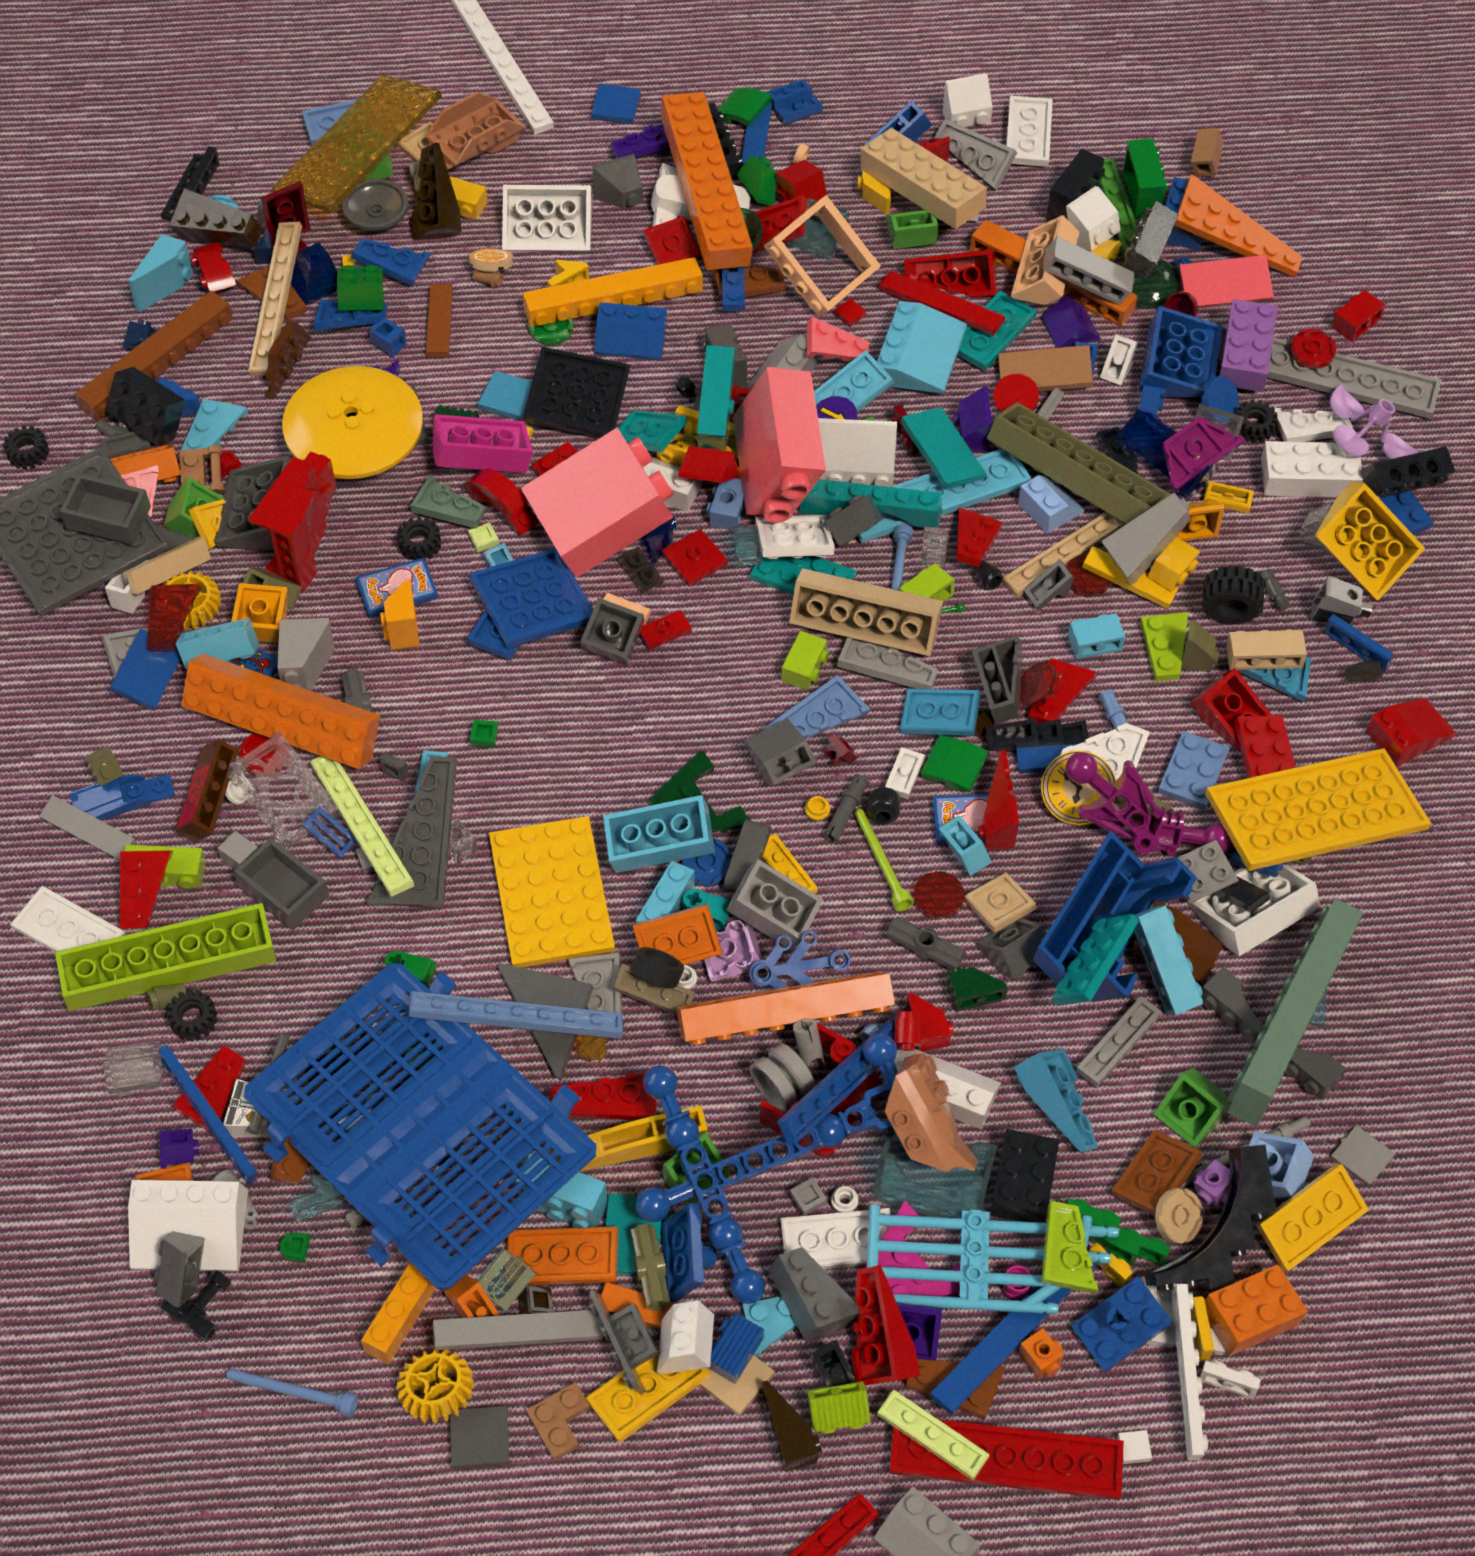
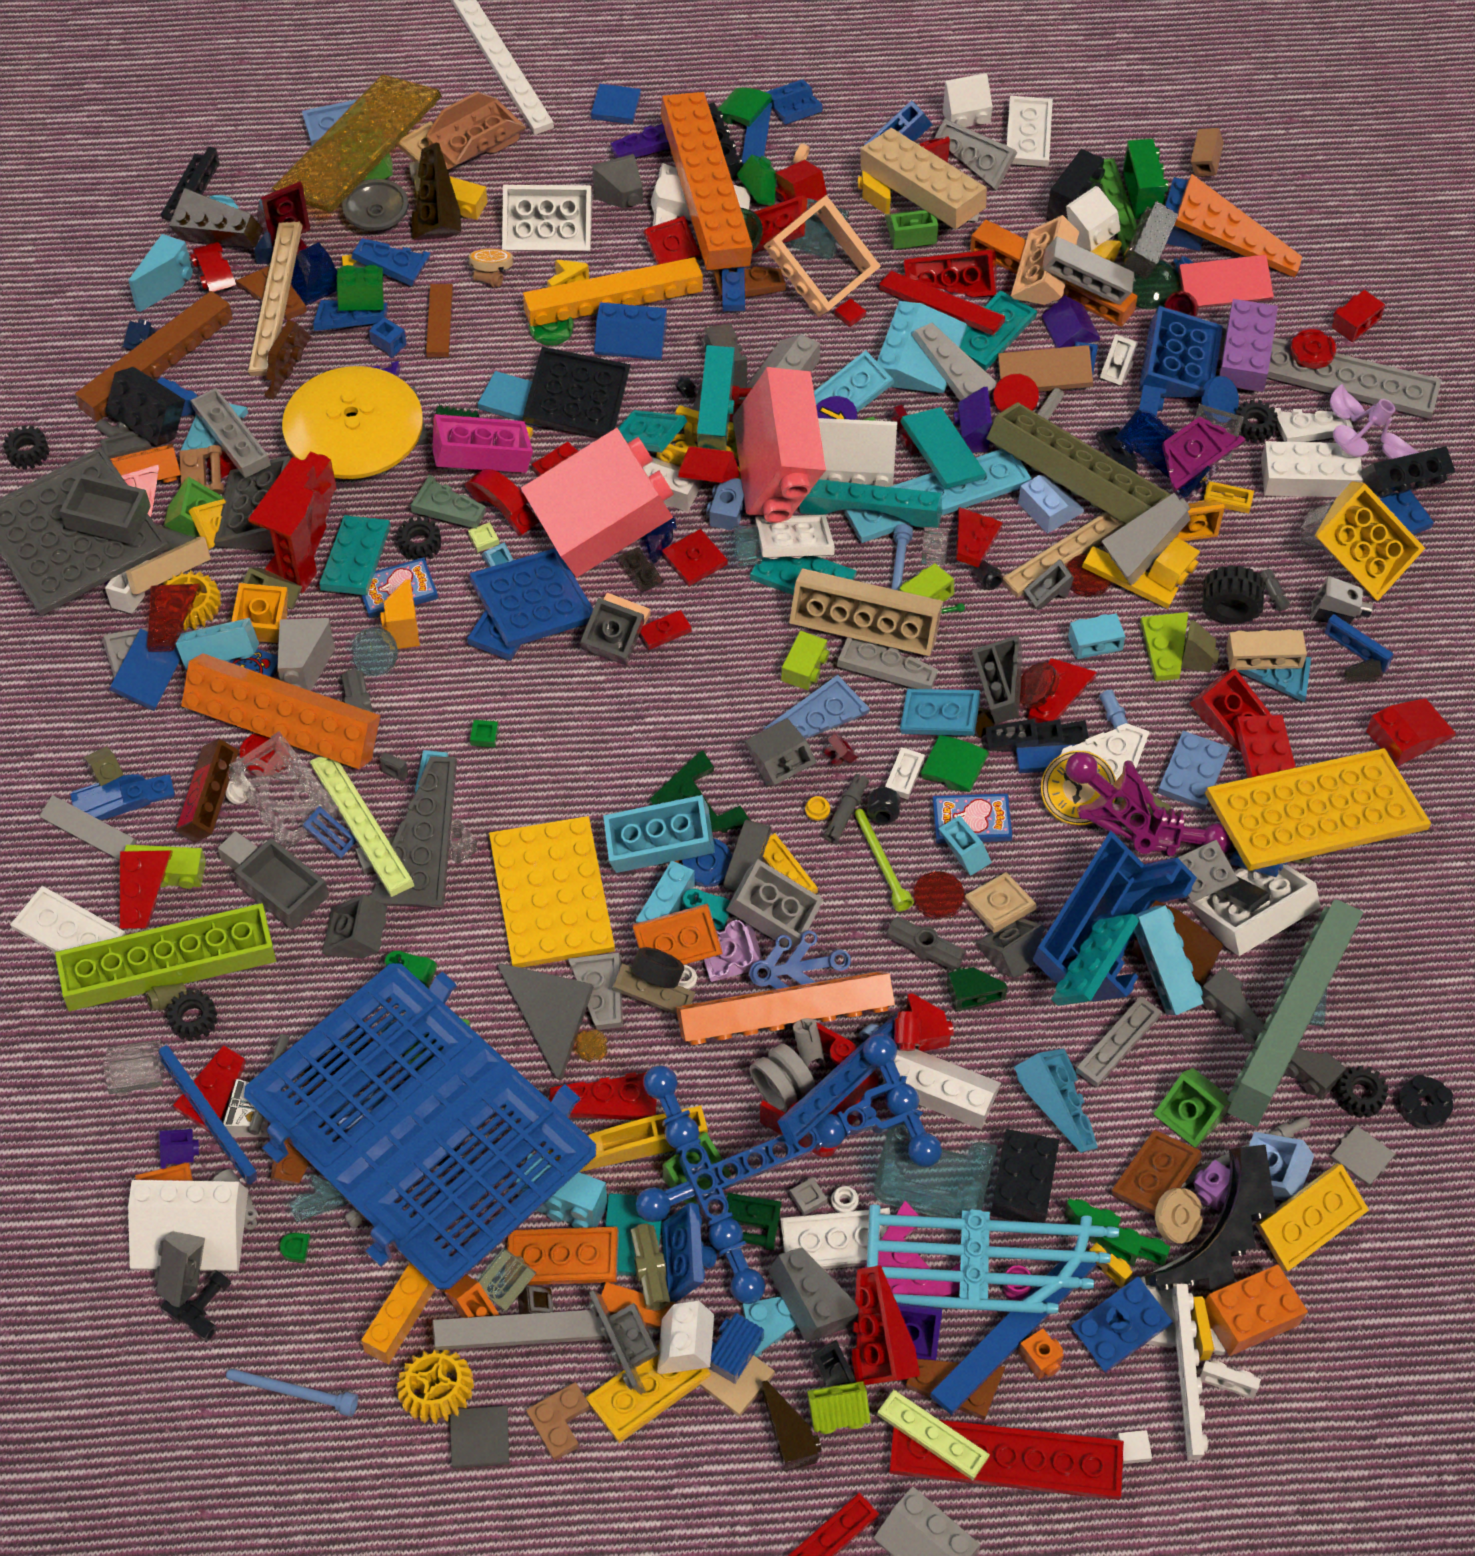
(230, 433): none -> light grey piece
(355, 555): none -> teal plate
(355, 928): none -> dark grey slope
(374, 651): none -> clear light blue tile
(515, 1014): medium blue tile -> none
(758, 1214): none -> dark green plate
(832, 341): coral wing -> none
(853, 520): dark grey brick -> none
(924, 1118): nougat slope -> none
(952, 363): none -> light grey wing
(1001, 812): red wedge -> none
(1065, 1250): lime wing -> none
(1365, 1078): none -> black tyre
(1435, 1092): none -> black plate

